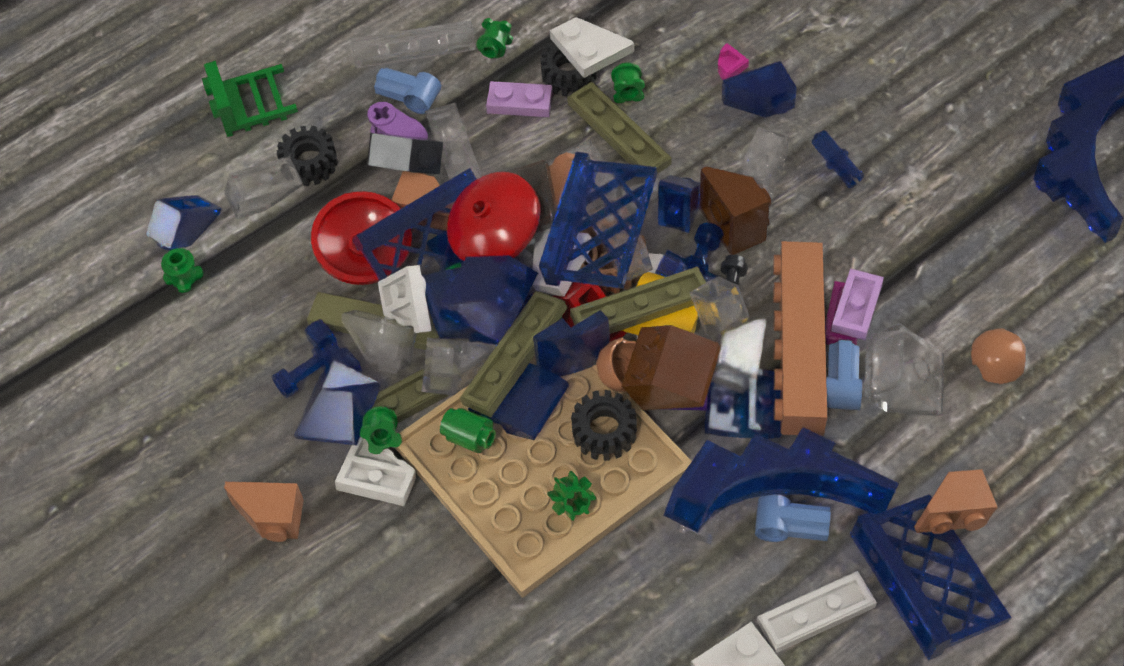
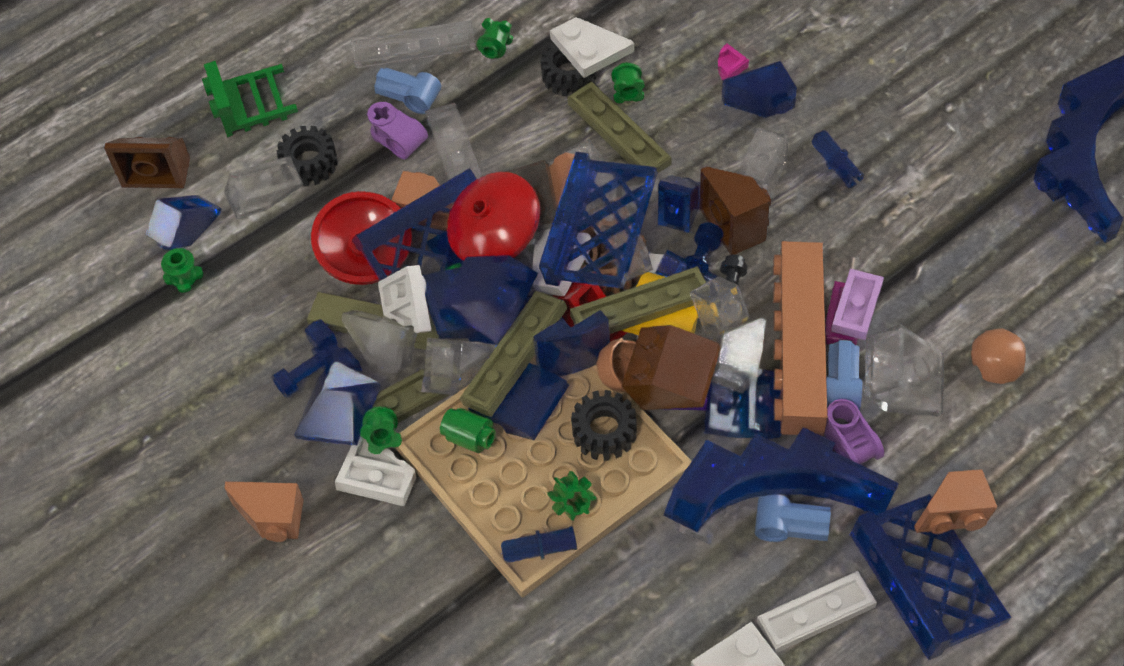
(149, 162): none -> reddish brown slope
(405, 153): slope -> none
(519, 99): lavender plate -> none
(539, 545): none -> clear blue axle
(854, 439): none -> medium lavender piece

